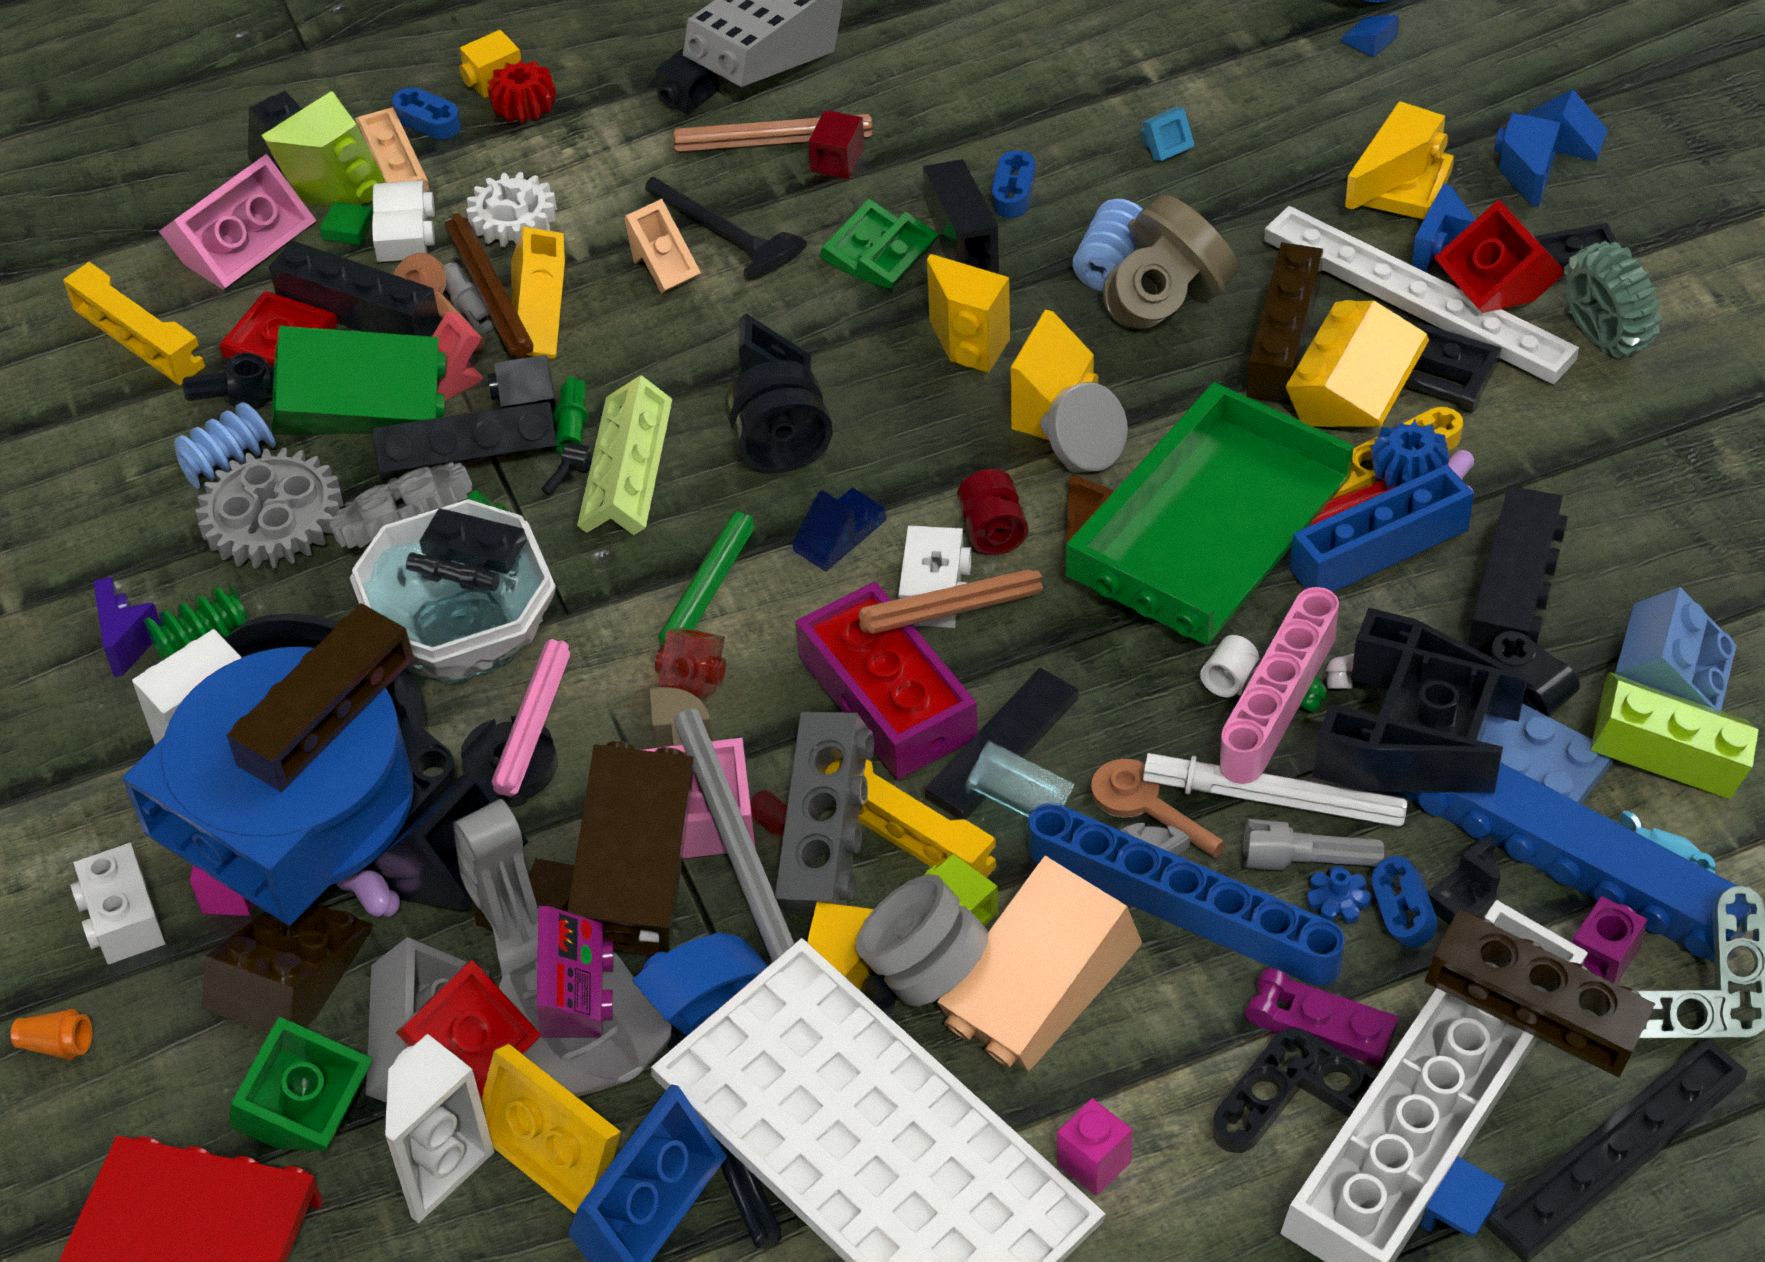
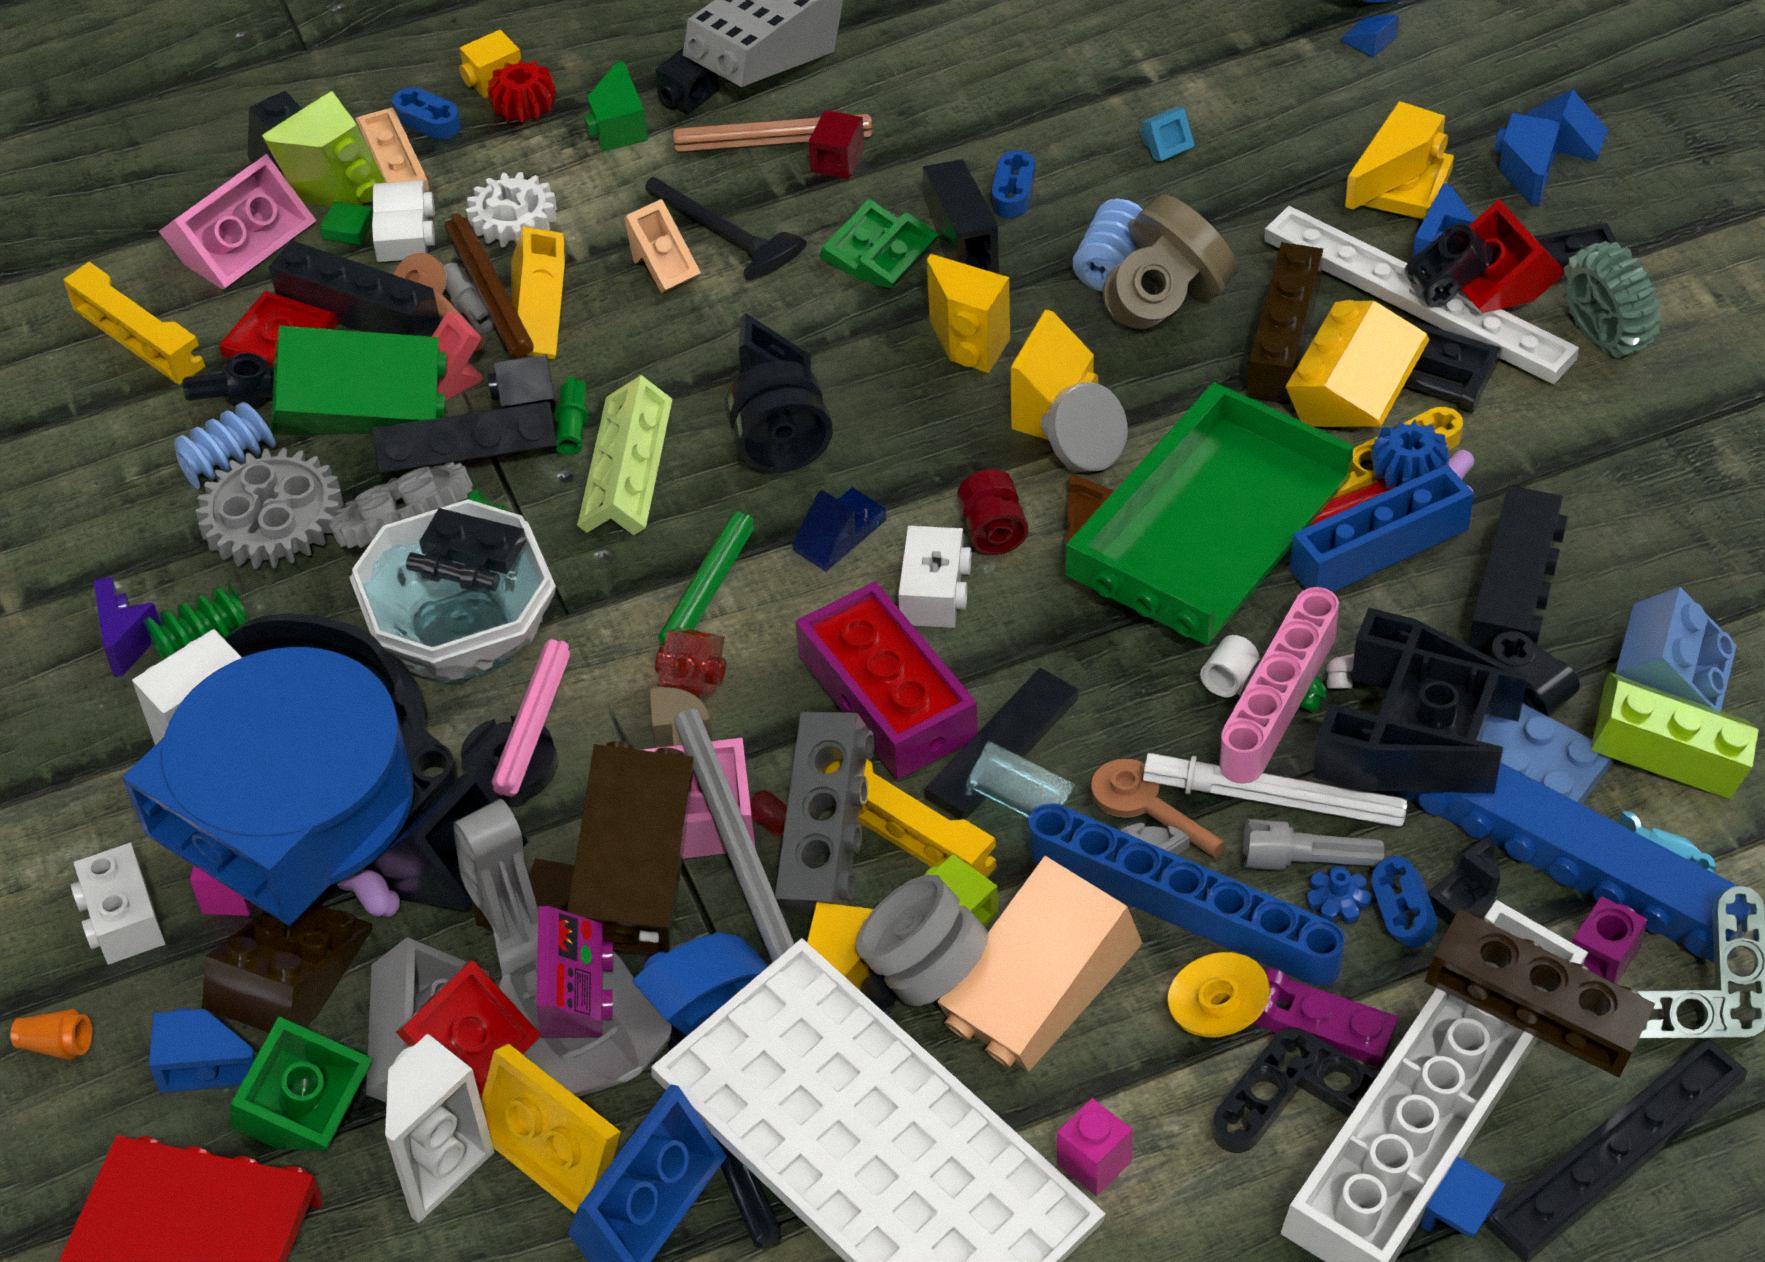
(196, 1052): none -> blue slope
(320, 697): dark brown brick -> none
(573, 457): black hand -> none
(615, 111): none -> green slope
(950, 601): nougat axle -> none
(1218, 994): none -> yellow dish
(1449, 261): none -> black piece

